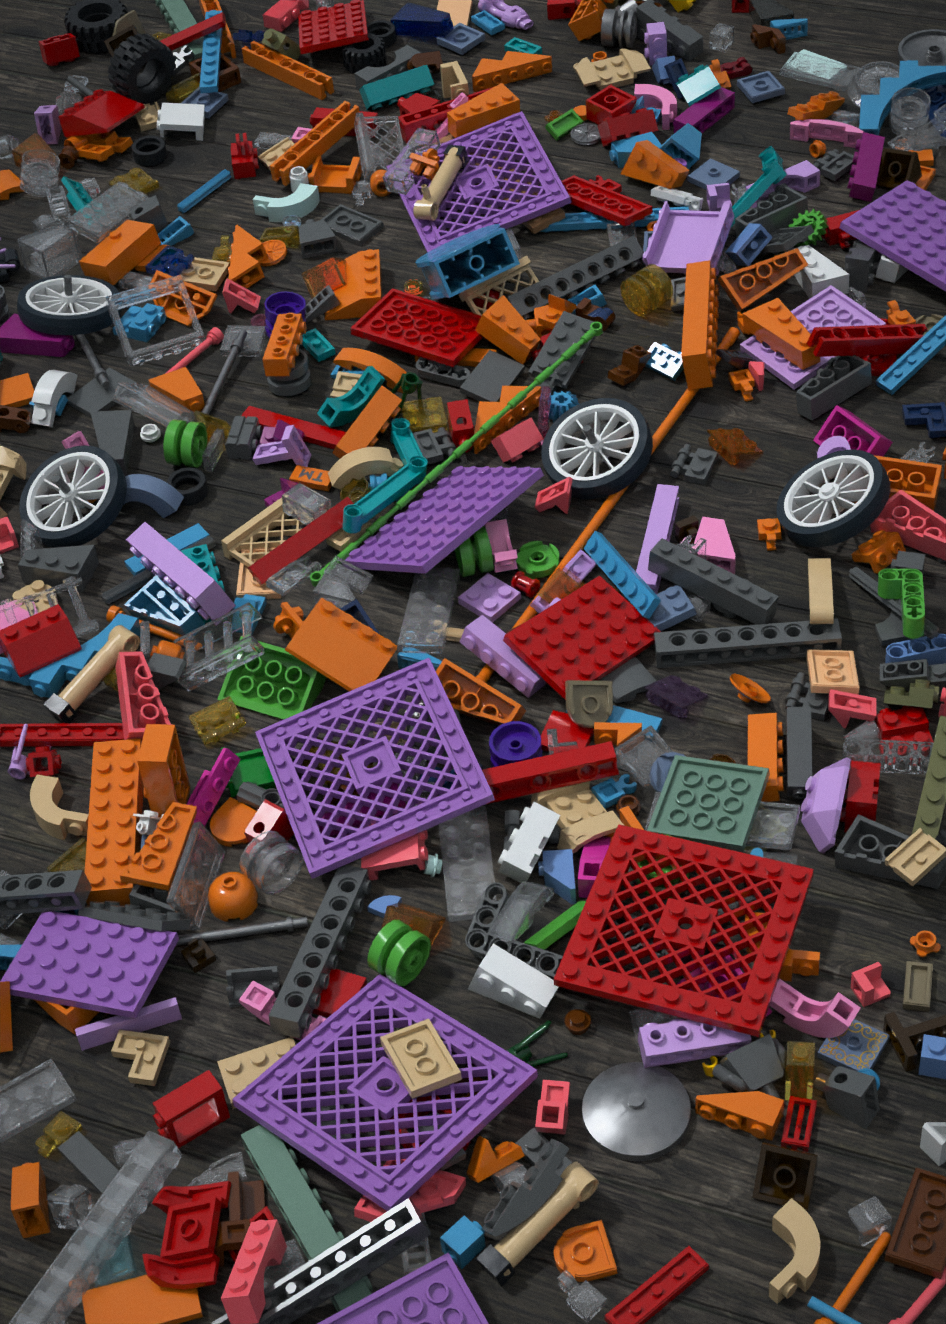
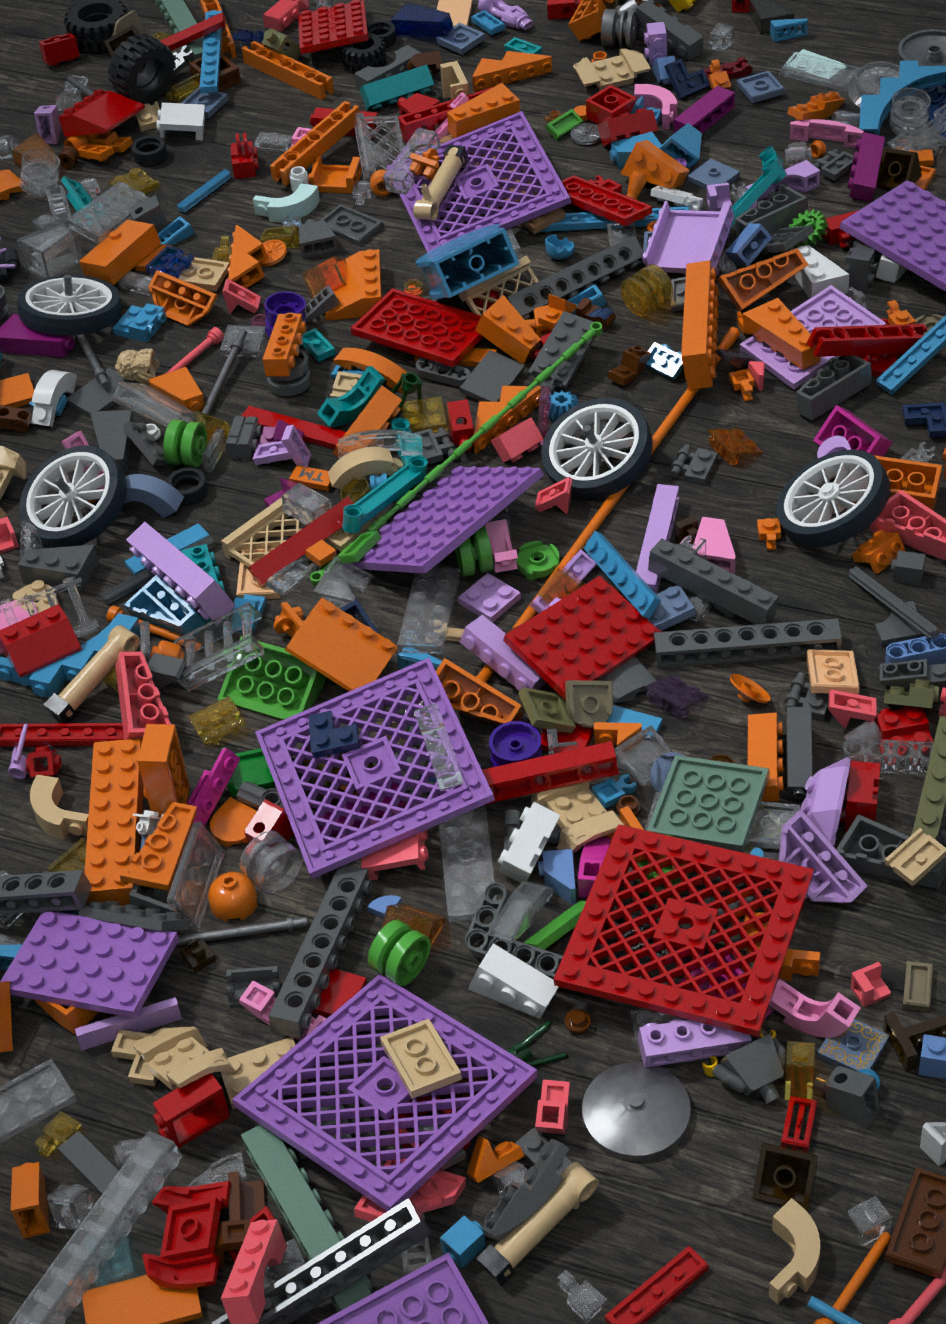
(137, 365): none -> tan hair
(146, 443): none -> dark grey plate
(147, 293): clear window -> none
(180, 1056): none -> tan piece
(275, 152): tan plate -> none
(320, 553): none -> orange tile
(329, 740): none -> dark blue plate
(360, 547): none -> bright green tile
(394, 440): none -> clear slope
(433, 865): light aqua plate -> none
(439, 747): none -> clear slope
(525, 584): red bush -> none
(546, 710): none -> olive plate
(559, 249): none -> dark azure hair
(585, 1252): orange tile -> none
(636, 184): none -> orange cone
(698, 84): slope -> none
(747, 1111): orange slope -> none
(767, 36): reddish brown slope -> none
(797, 153): none -> clear head
(807, 847): none -> lavender wedge
(820, 591): tan beam -> none
(907, 586): bright green beam -> none
(925, 937): orange plate -> none

